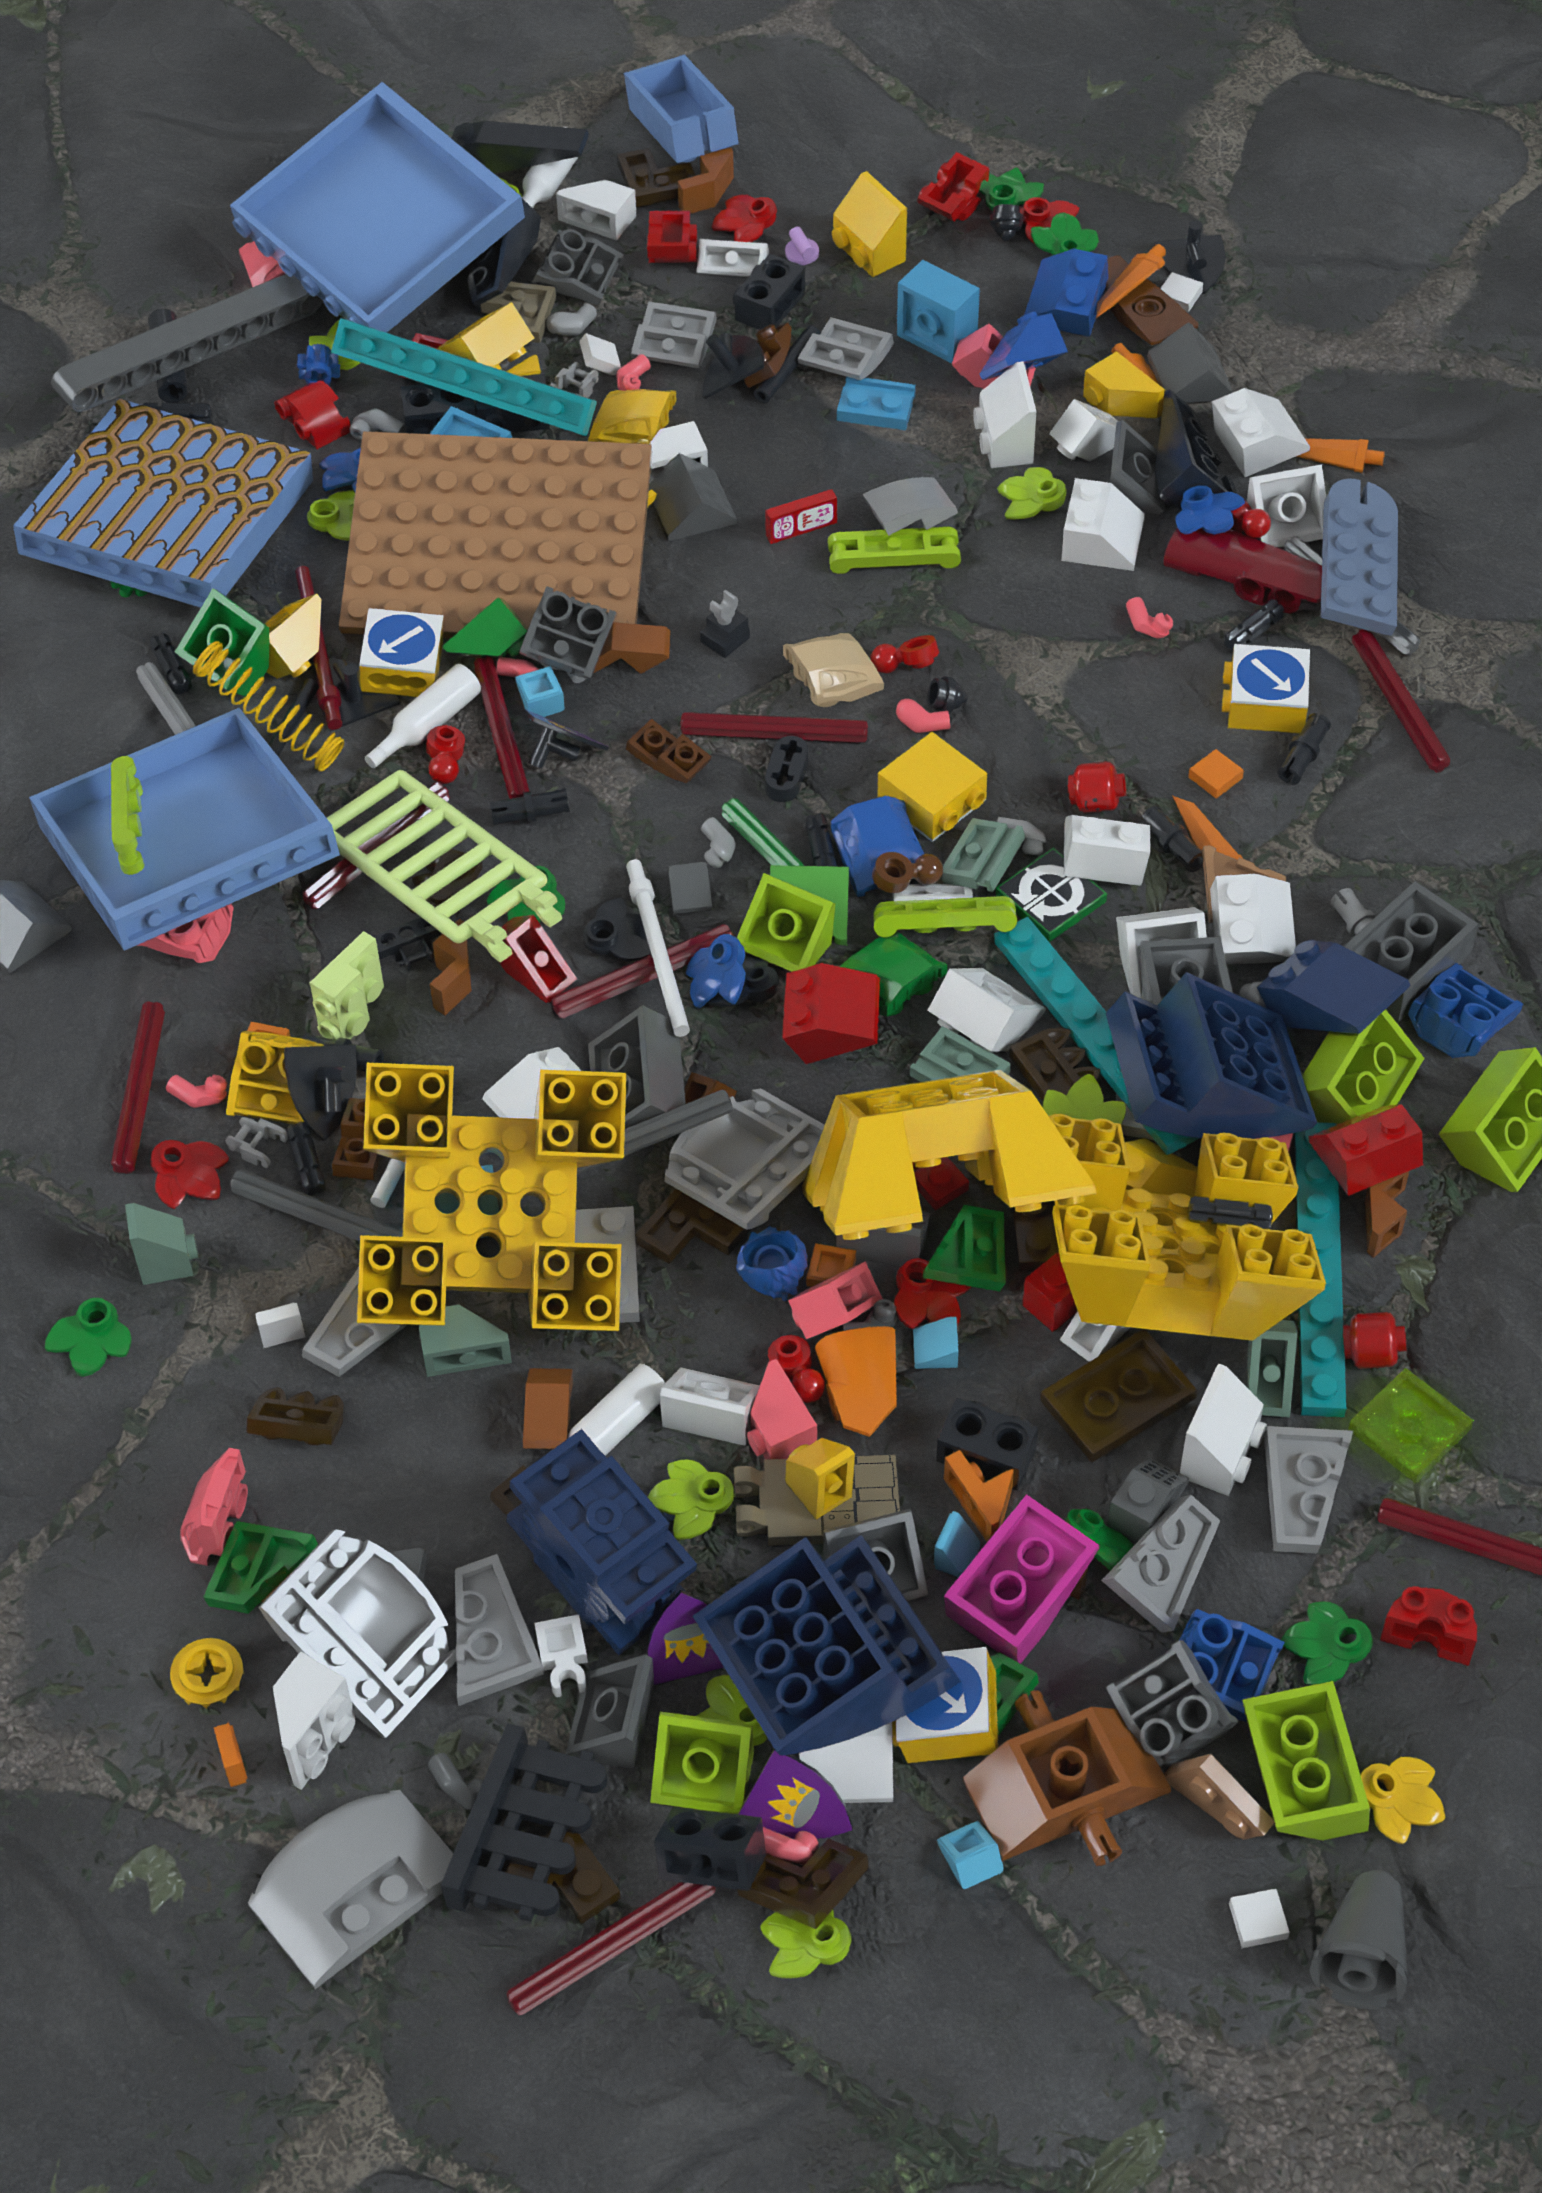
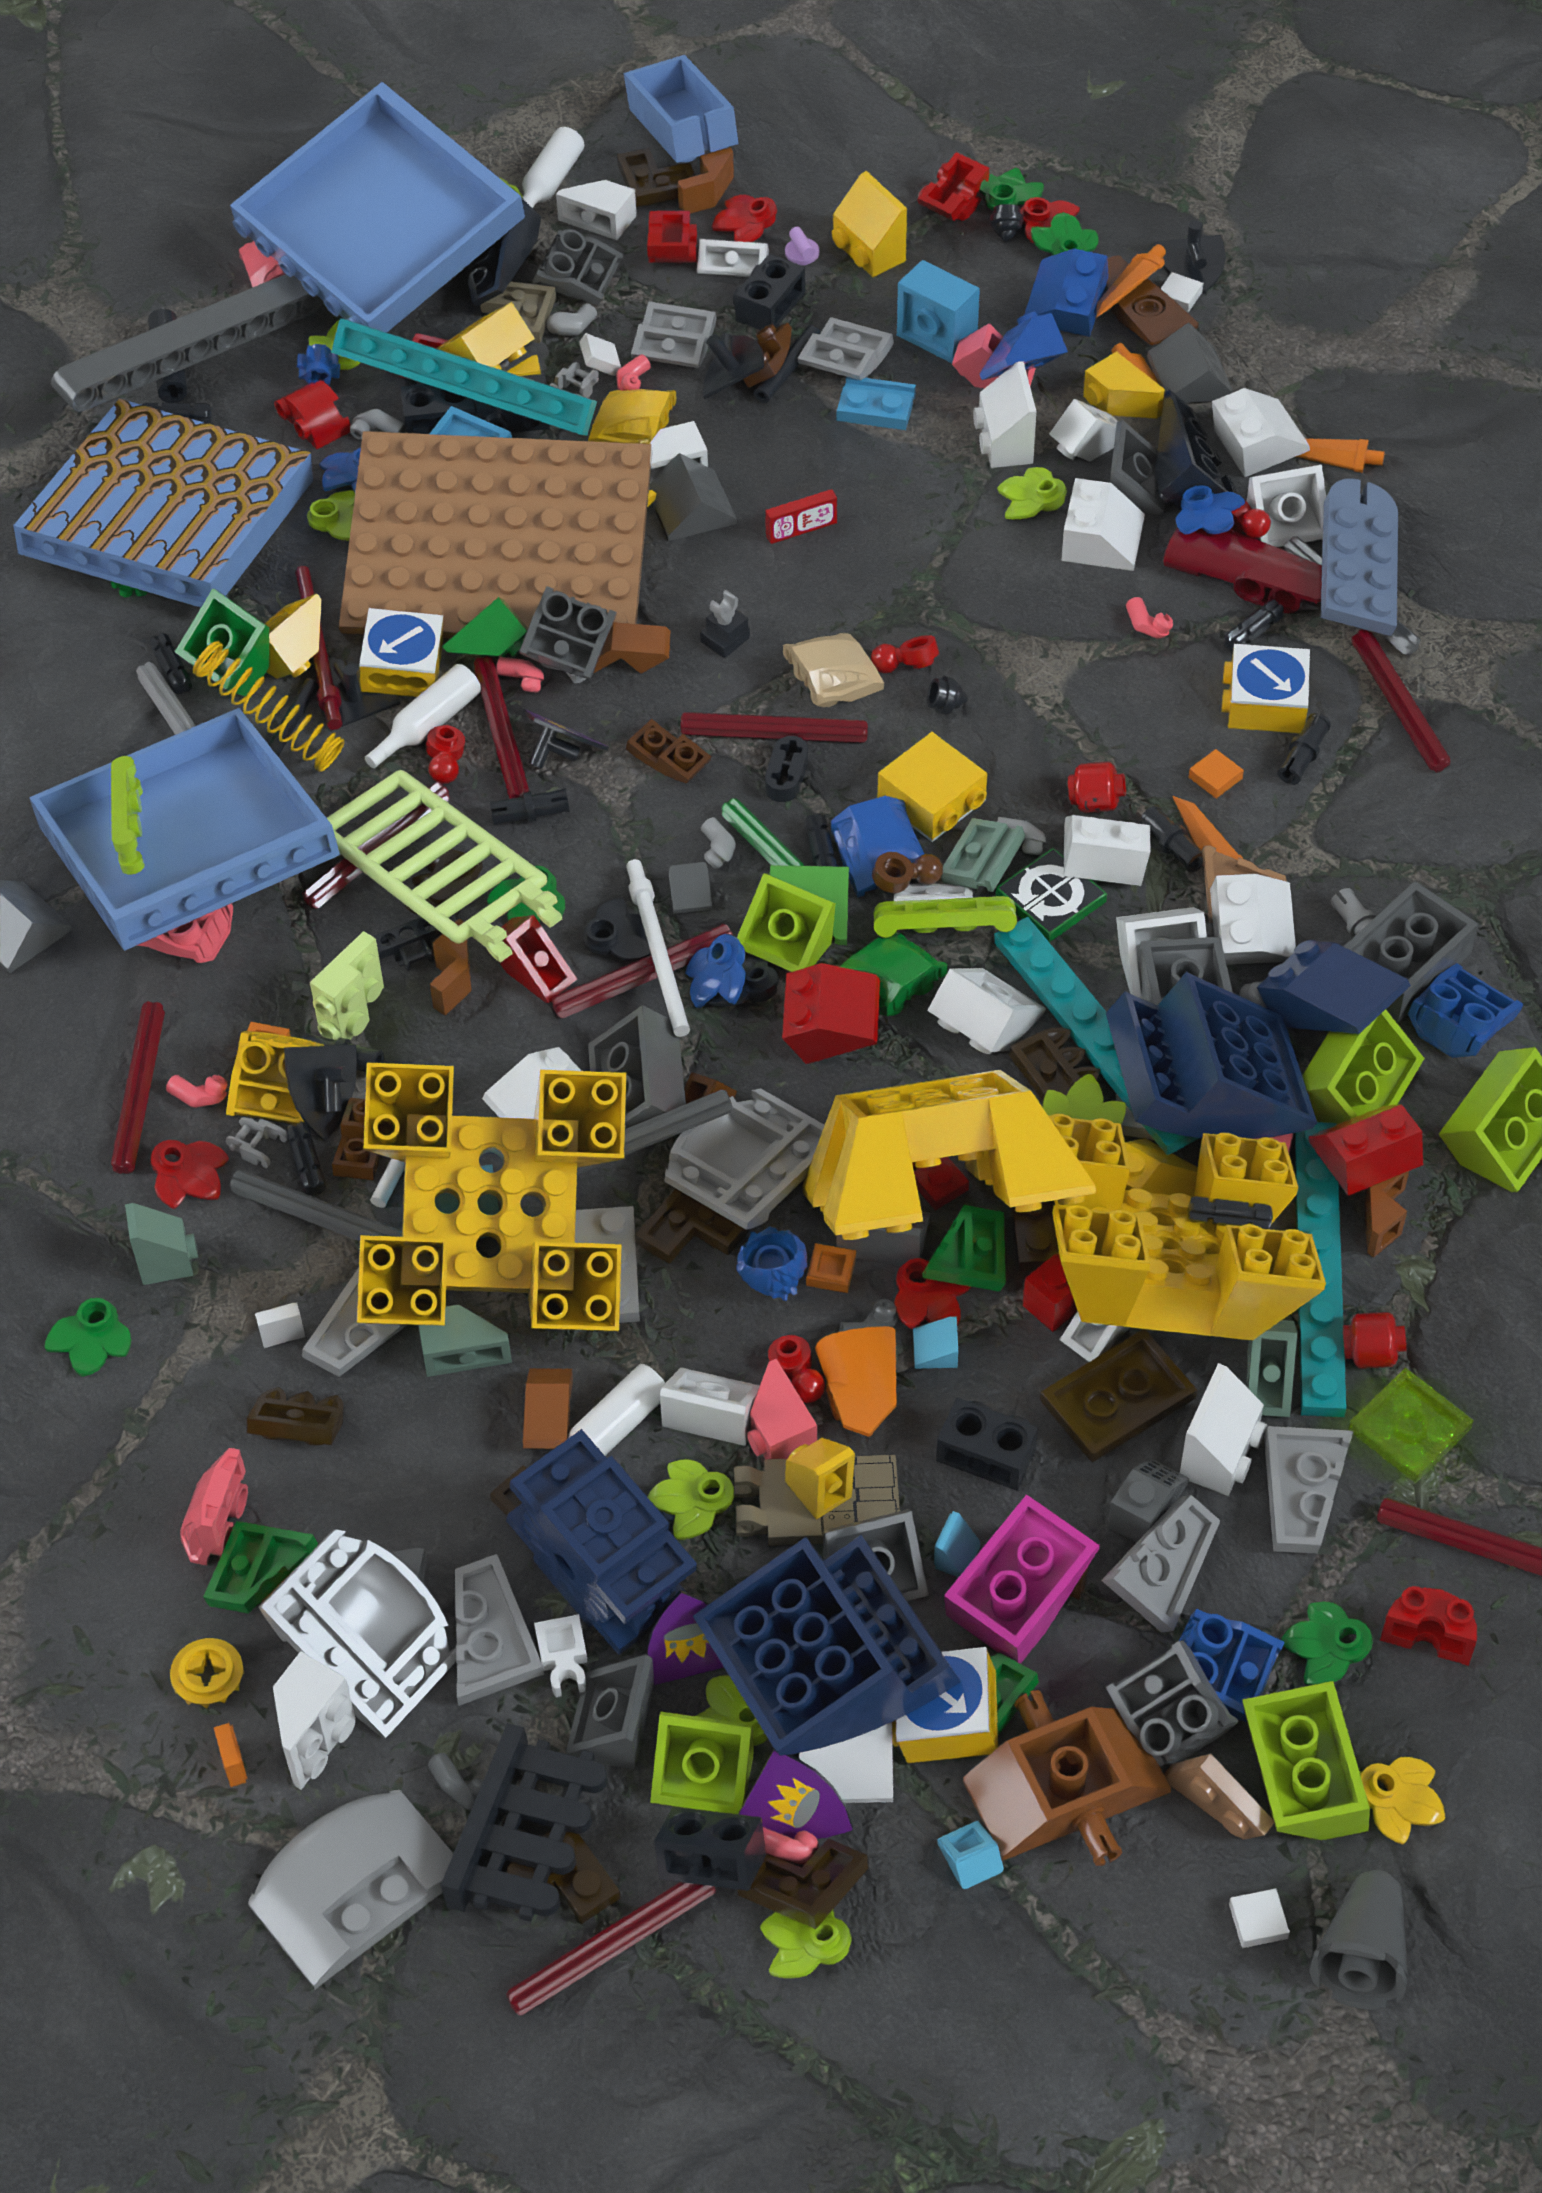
(516, 145): black wedge -> none
(541, 692): medium azure slope -> none
(835, 1301): coral slope -> none
(901, 548): lime plate -> none
(908, 501): light grey slope -> none
(919, 719): coral arm -> none
(954, 1056): sand green plate -> none
(982, 1500): orange slope -> none
(1111, 1543): green plate -> none

